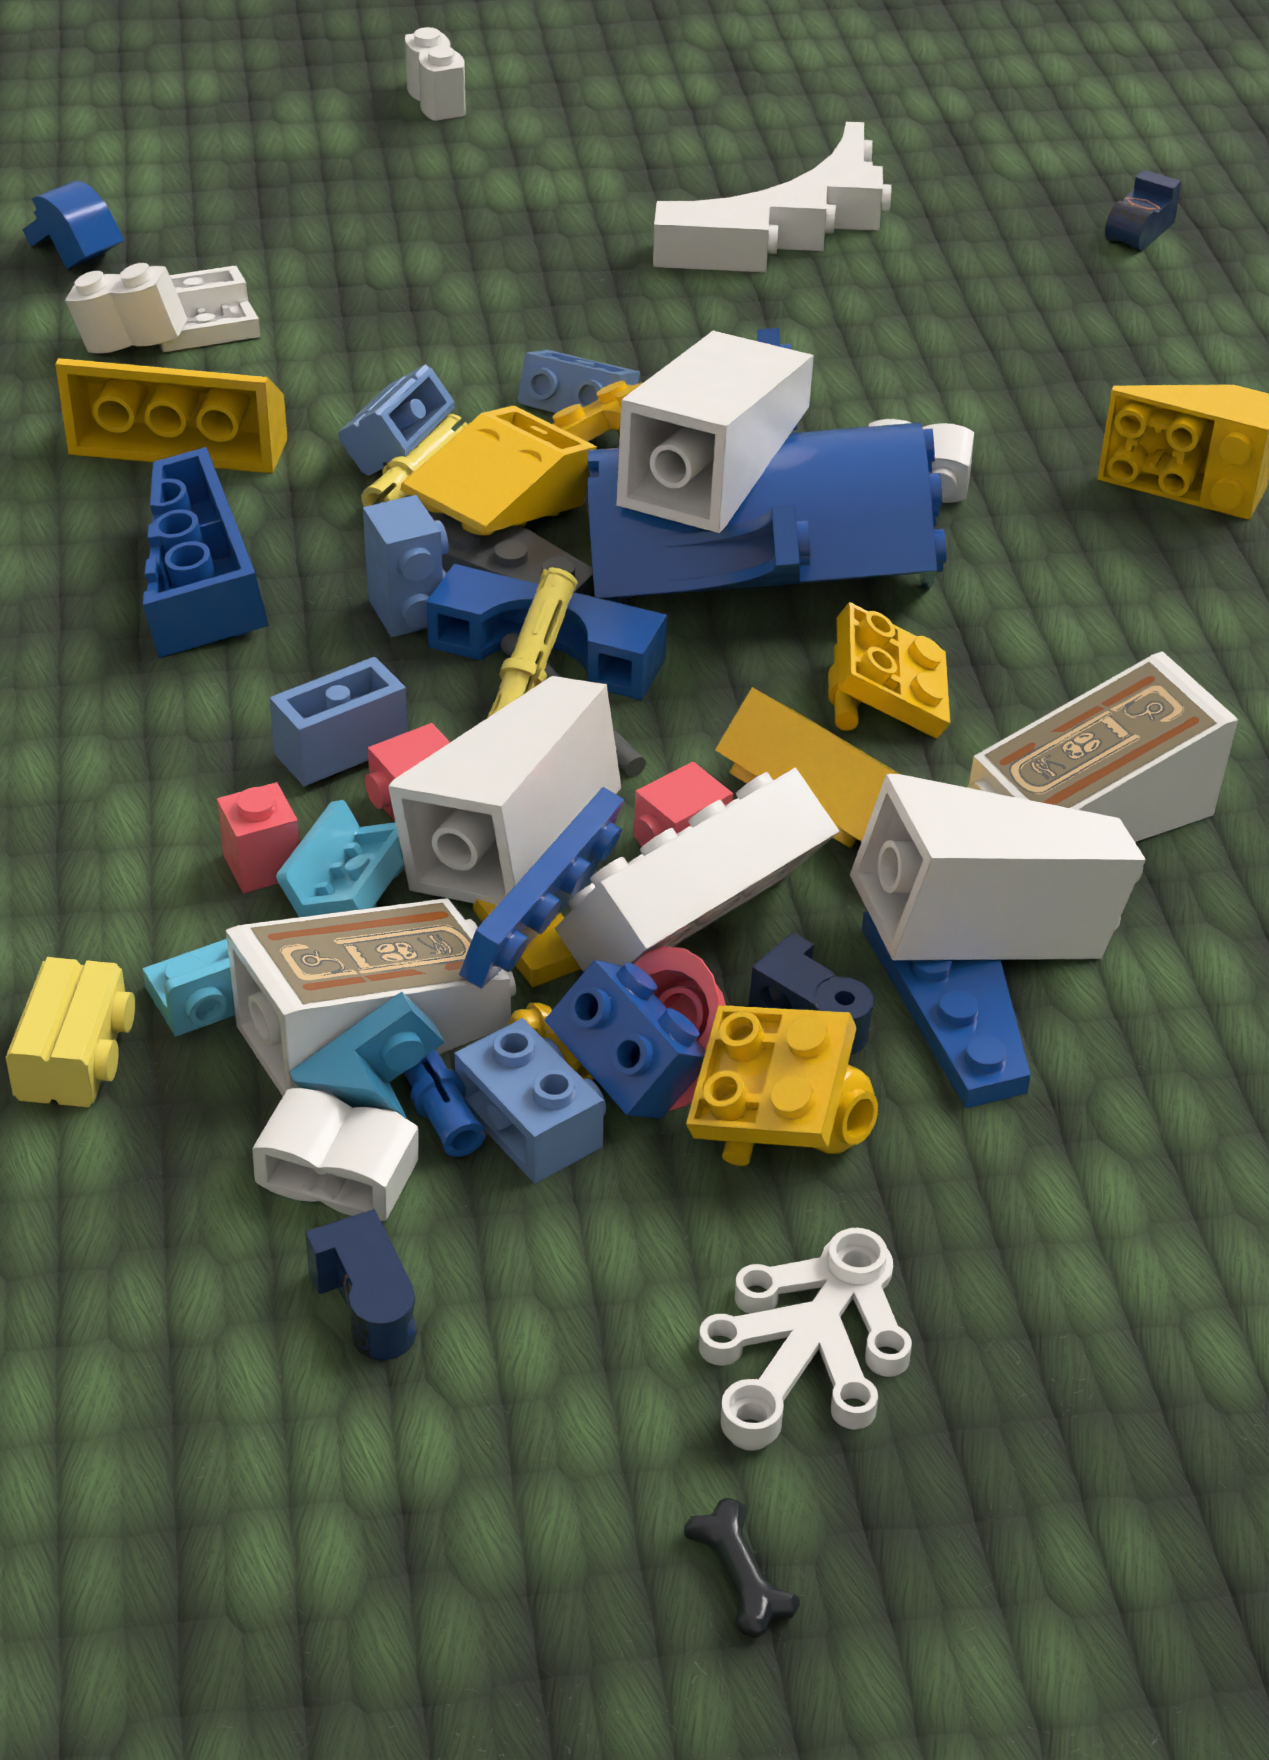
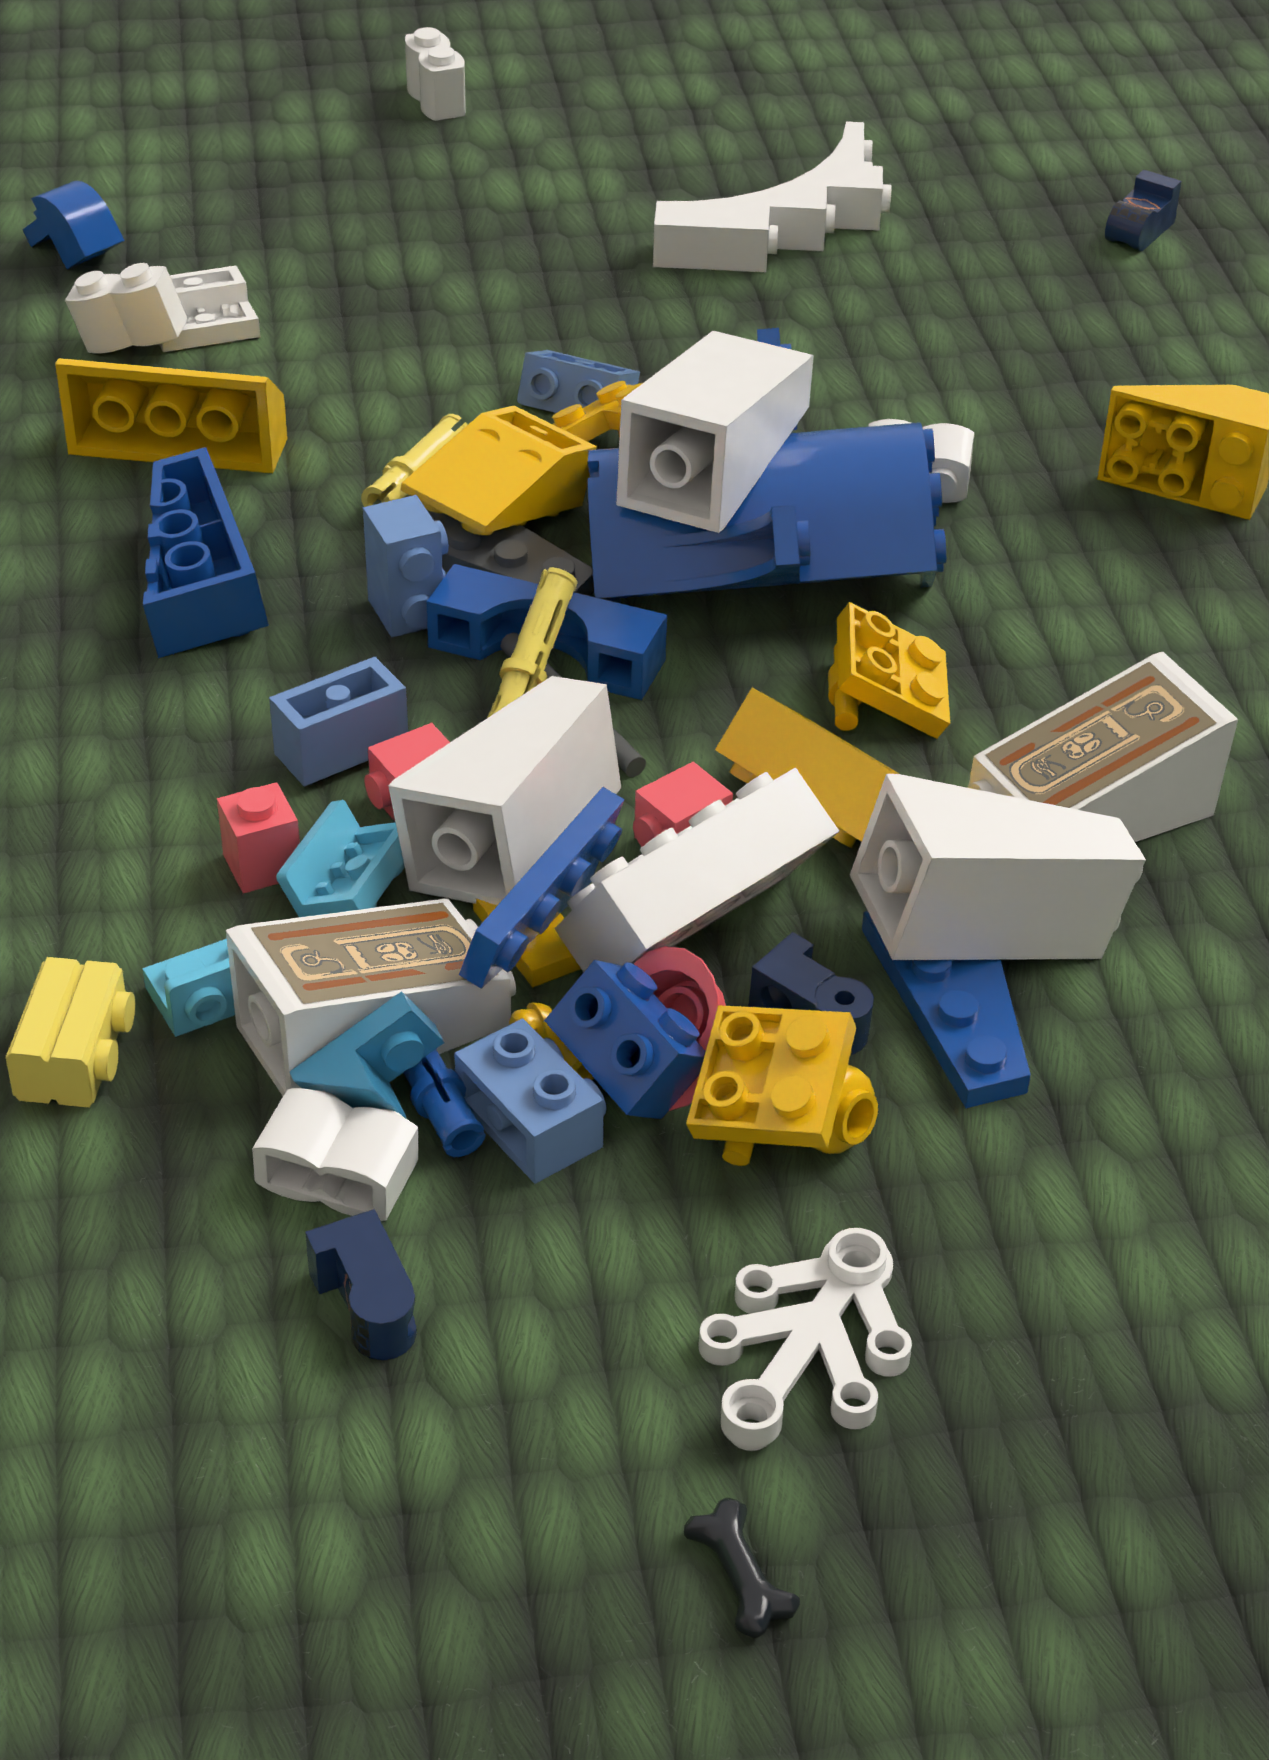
(396, 420): medium blue brick -> none

